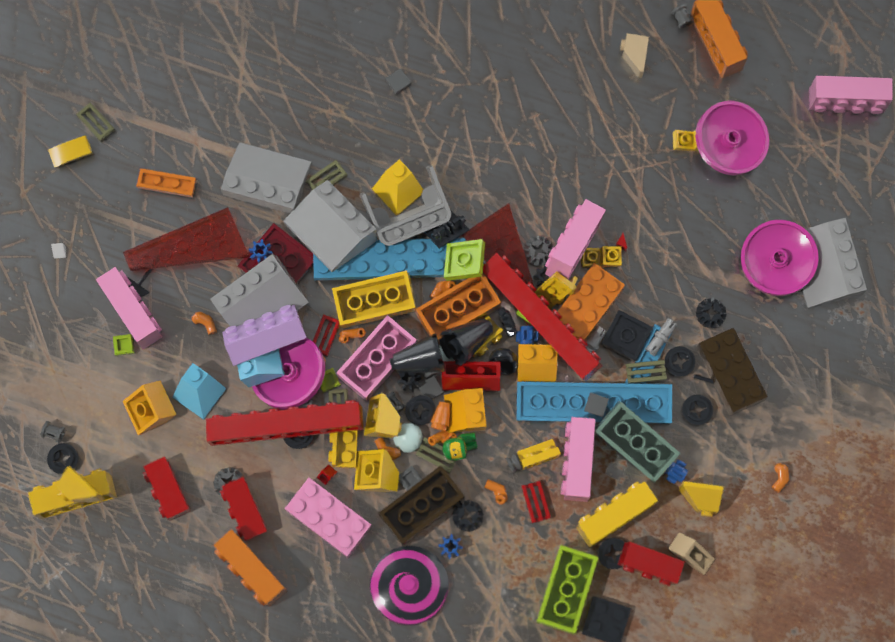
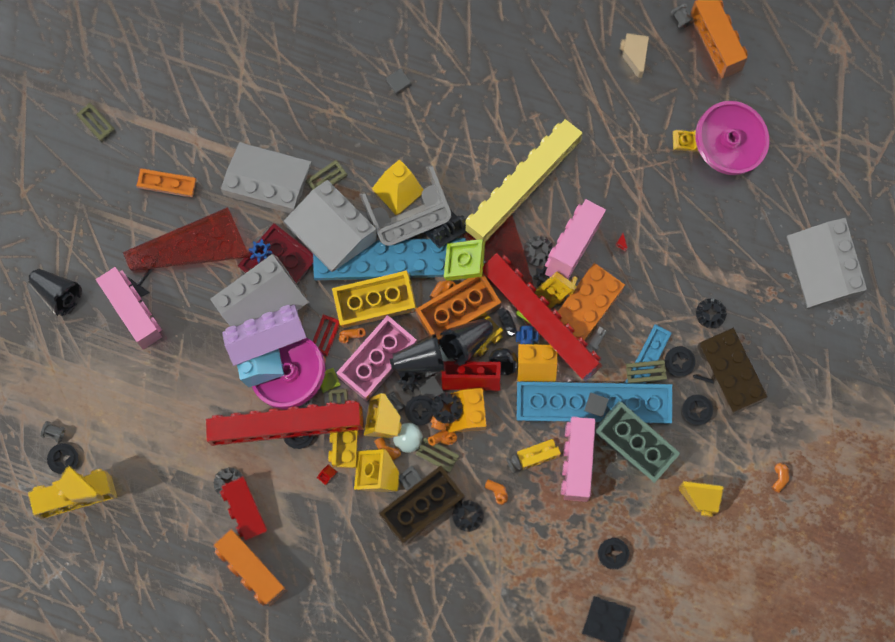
(55, 291): none -> black cone
(59, 250): white piece -> none
(70, 151): yellow slope -> none
(123, 345): lime tile -> none
(149, 407): light orange slope -> none
(166, 489): red brick -> none
(198, 391): medium azure slope -> none
(200, 317): orange arm -> none
(328, 517): bright pink brick -> none
(409, 585): dish -> none
(445, 416): none -> black gear
(454, 550): blue gear -> none
(457, 447): green piece -> none
(523, 181): none -> light yellow brick
(541, 493): red tile -> none
(567, 590): lime brick -> none
(604, 257): yellow slope -> none
(617, 514): yellow brick -> none
(626, 335): black plate -> none
(650, 564): red brick -> none
(661, 337): light grey pin -> none
(676, 472): blue gear -> none
(692, 553): tan slope -> none
(779, 257): dark pink dish -> none
(850, 94): bright pink brick -> none

